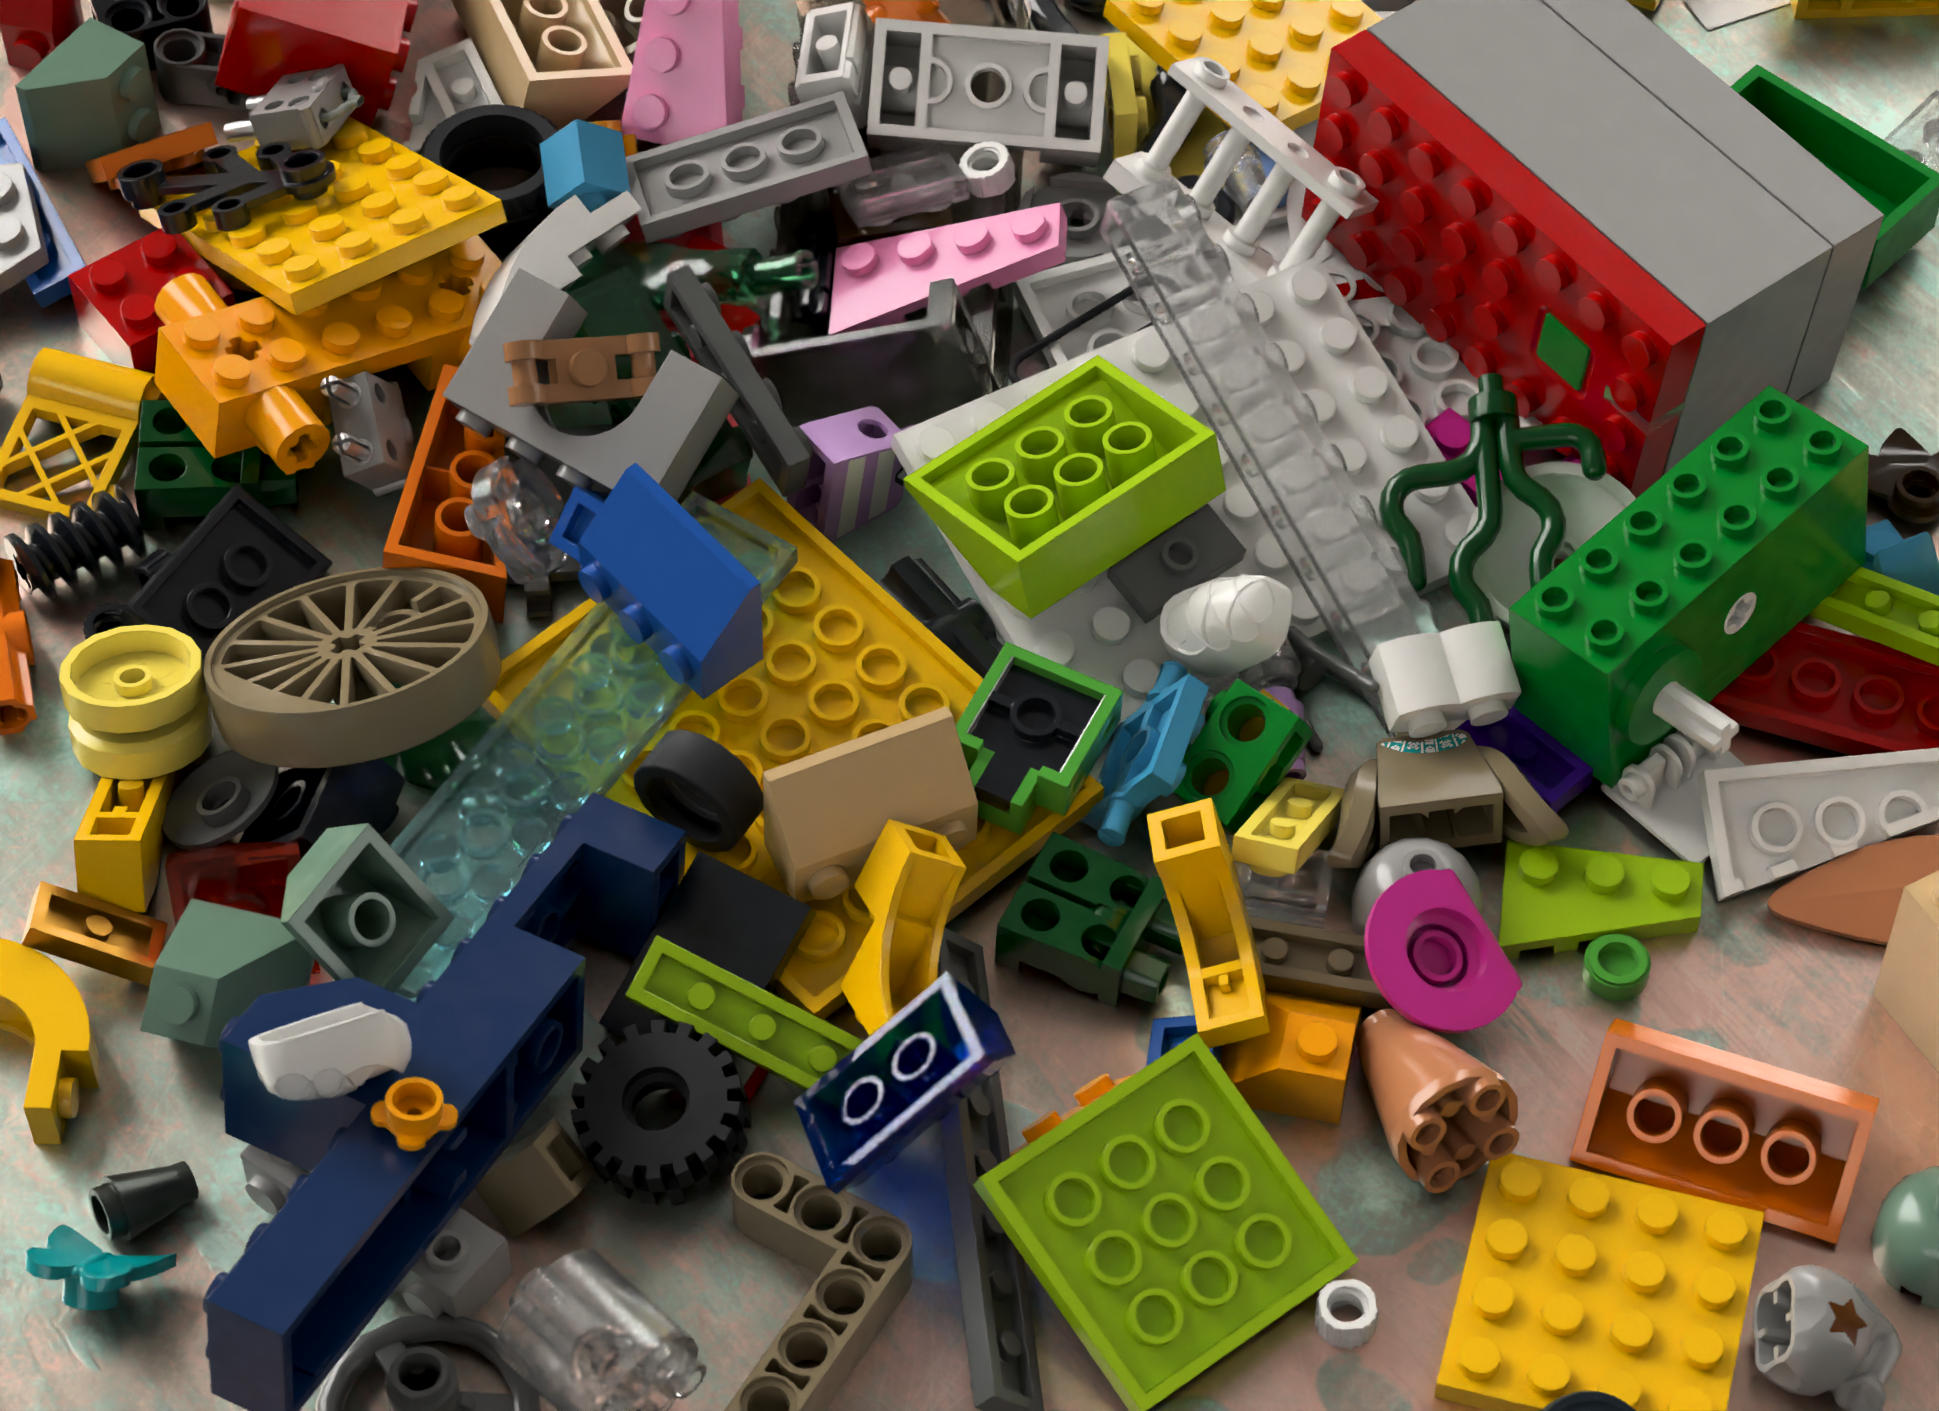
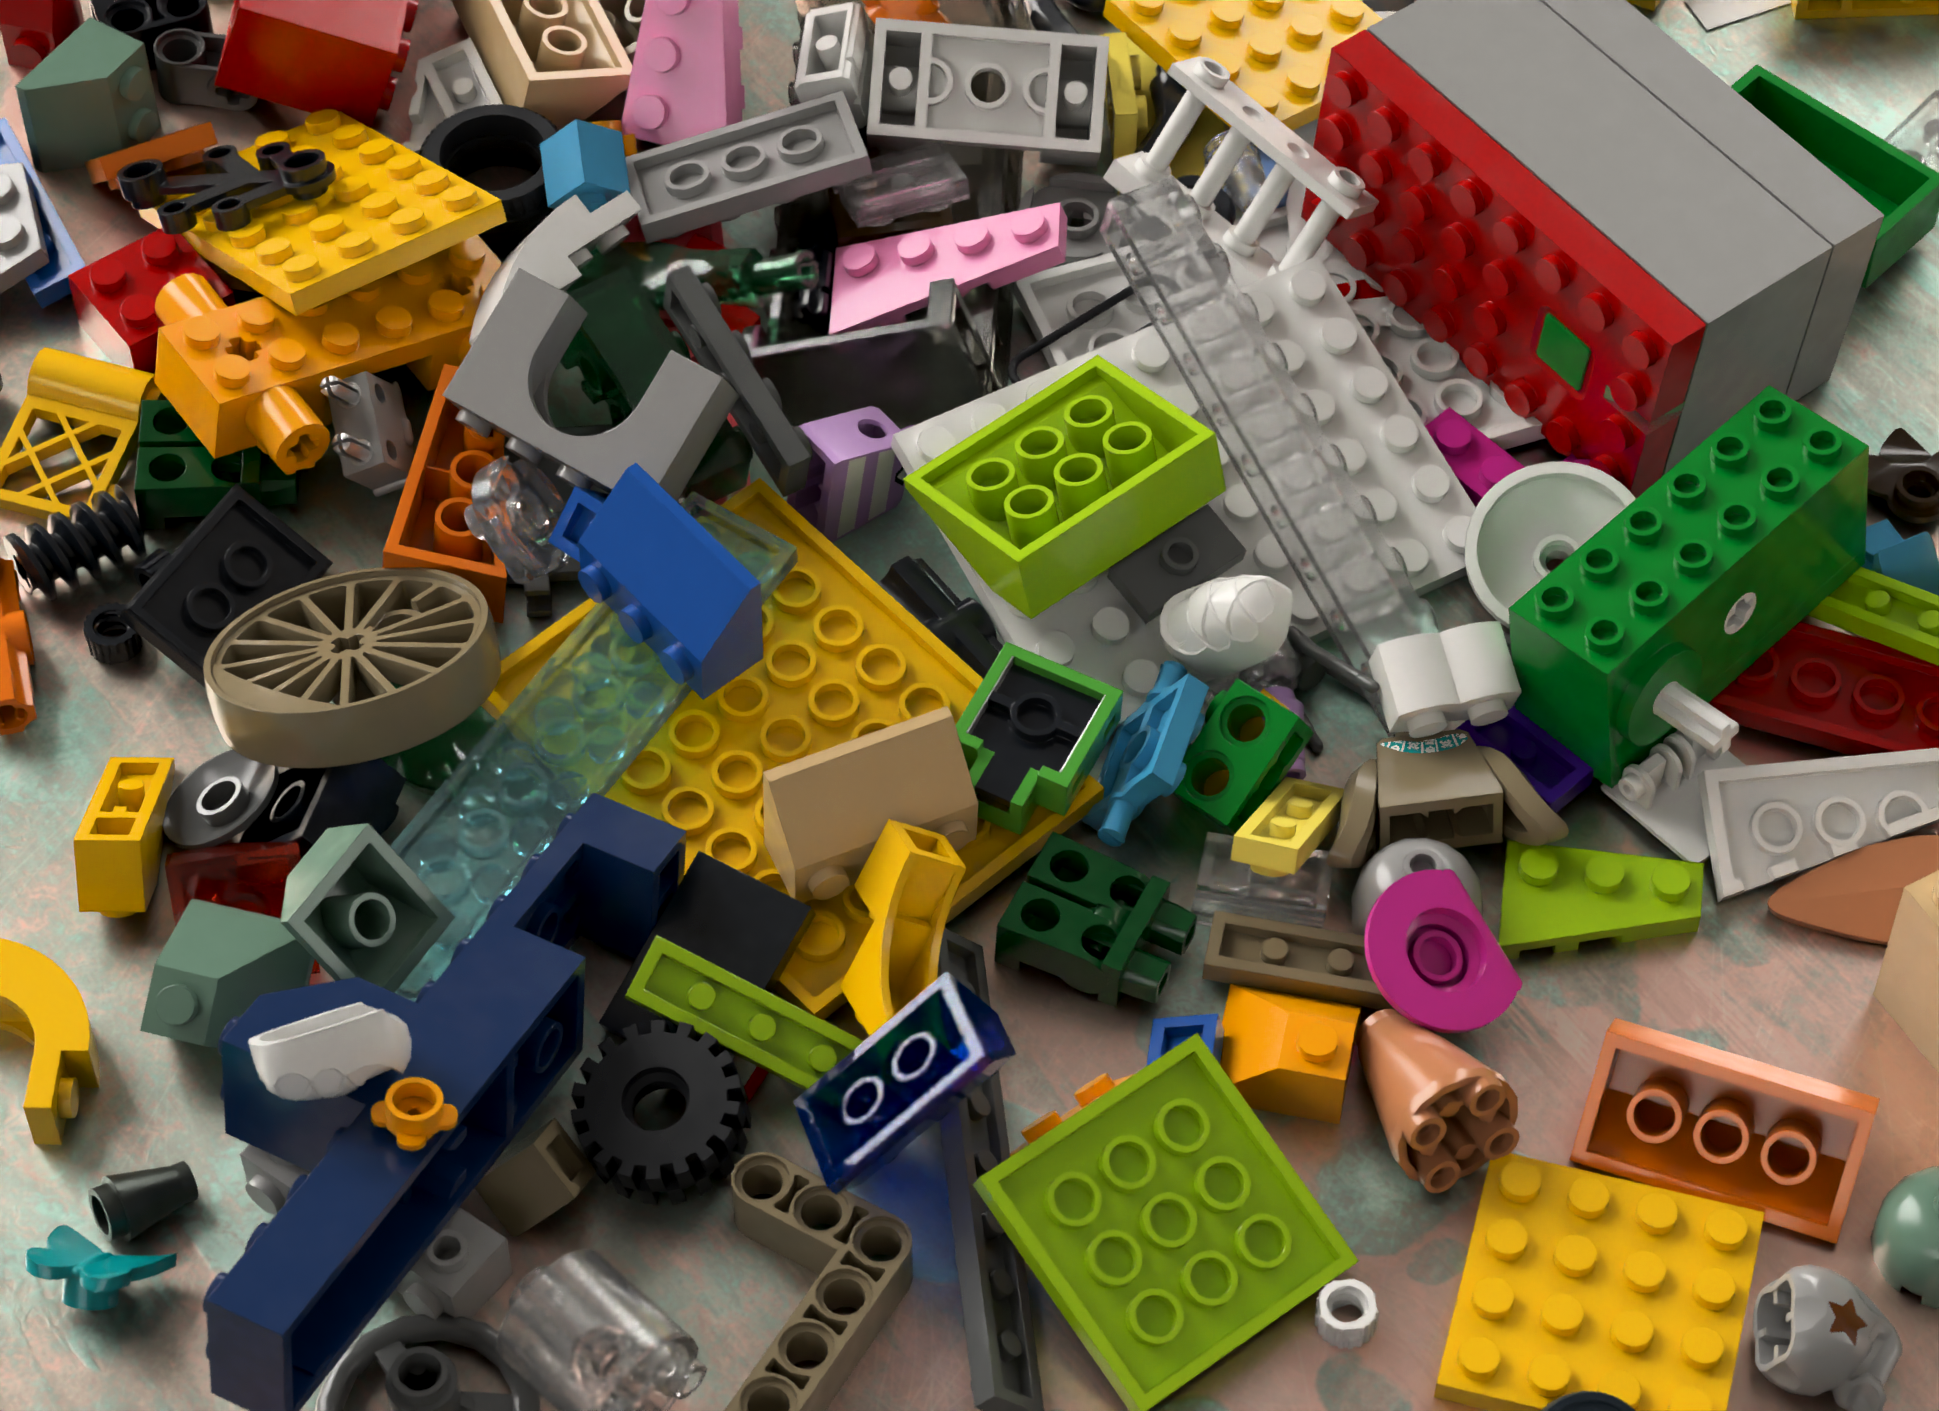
(94, 933): pearl gold plate -> none
(136, 702): light yellow wheel -> none
(299, 110): light grey piece -> none
(580, 369): medium nougat plate -> none
(699, 790): black tyre -> none
(983, 157): white axle -> none
(1211, 922): yellow arch -> none
(1494, 445): dark green plant -> none
(1616, 967): bright green tile -> none

